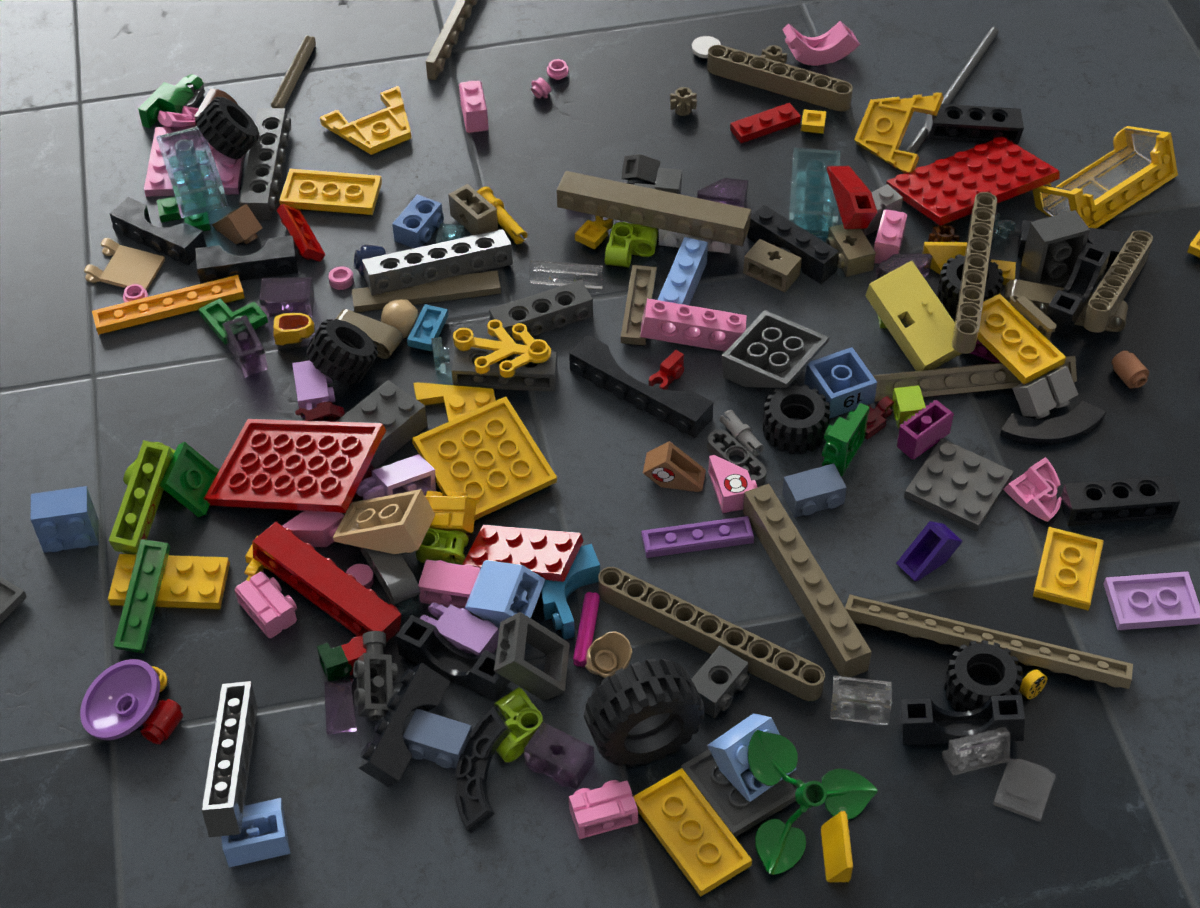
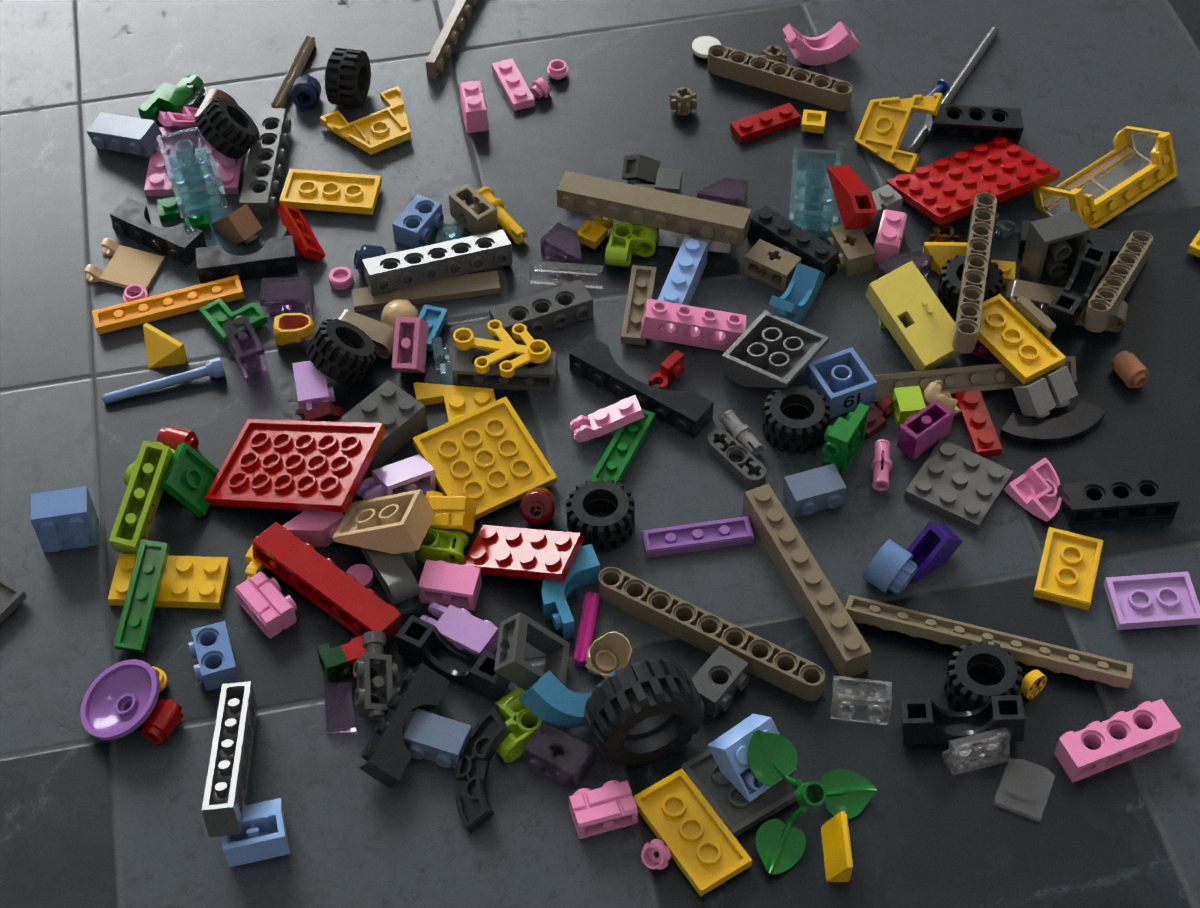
(124, 134): none -> sand blue brick
(162, 349): none -> yellow slope
(173, 436): none -> red brick
(213, 369): none -> medium blue piece
(213, 656): none -> medium blue brick
(306, 91): none -> dark blue head
(347, 77): none -> black tyre
(410, 345): none -> bright pink brick
(504, 591): light blue slope -> none
(513, 84): none -> bright pink plate
(533, 500): none -> dark red head
(556, 703): none -> dark azure arch
(561, 245): none -> clear purple slope
(605, 498): none -> black tyre
(606, 419): none -> bright pink hinge
(623, 449): none -> green plate
(650, 859): none -> bright pink plate
(673, 469): medium nougat slope -> none
(729, 483): bright pink slope -> none
(799, 295): none -> dark azure arch
(881, 477): none -> bright pink pin
(891, 568): none -> medium blue piece
(934, 392): none -> tan hair
(942, 85): none -> blue pin
(978, 424): none -> red plate
(1081, 762): none -> bright pink brick

